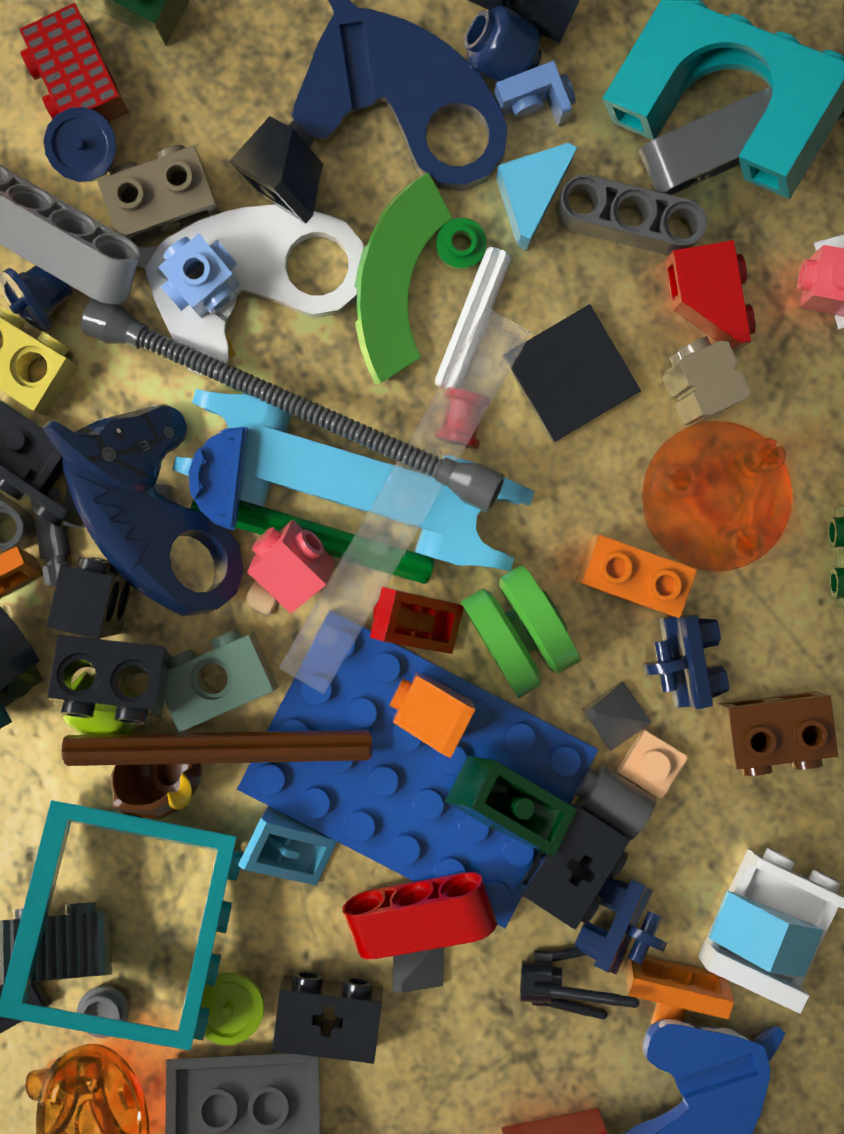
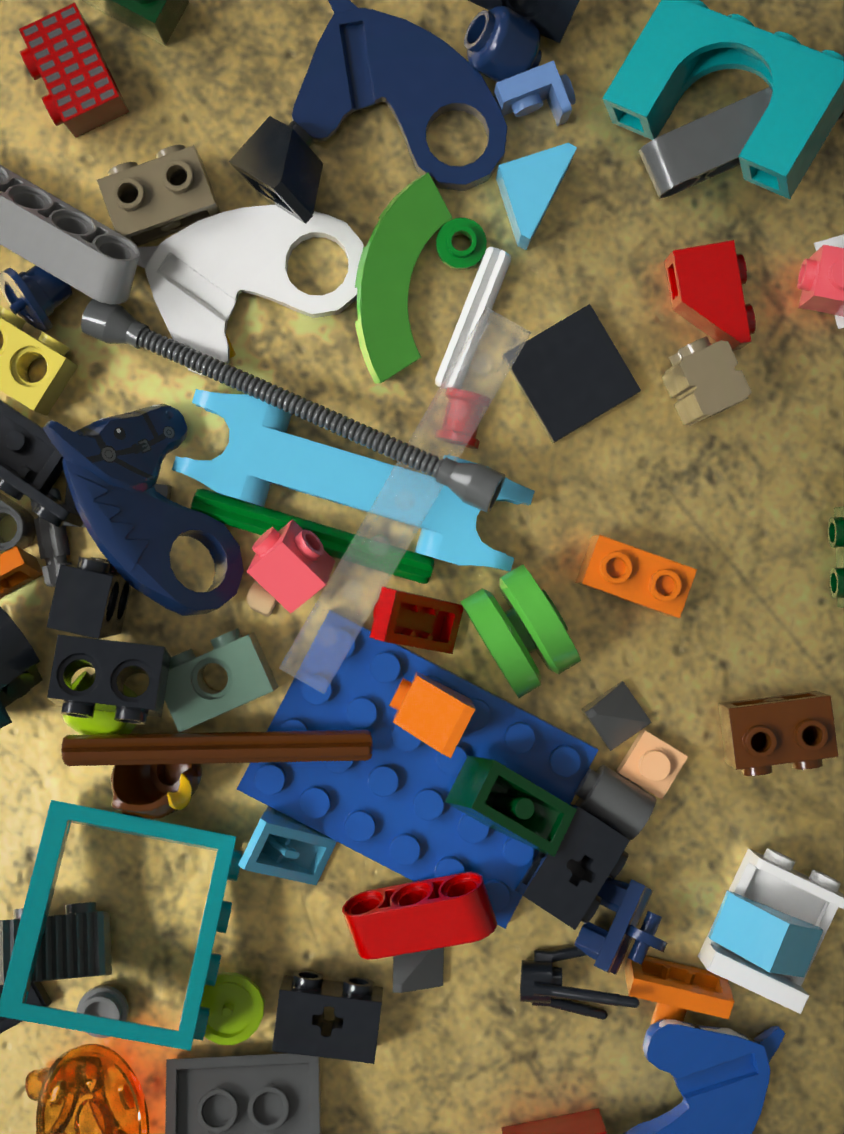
(80, 144): dark blue piece -> none
(209, 291): light blue brick -> none
(218, 476): blue tile -> none
(653, 207): dark grey beam -> none
(683, 661): dark blue hips -> none
(717, 495): clear orange piece -> none

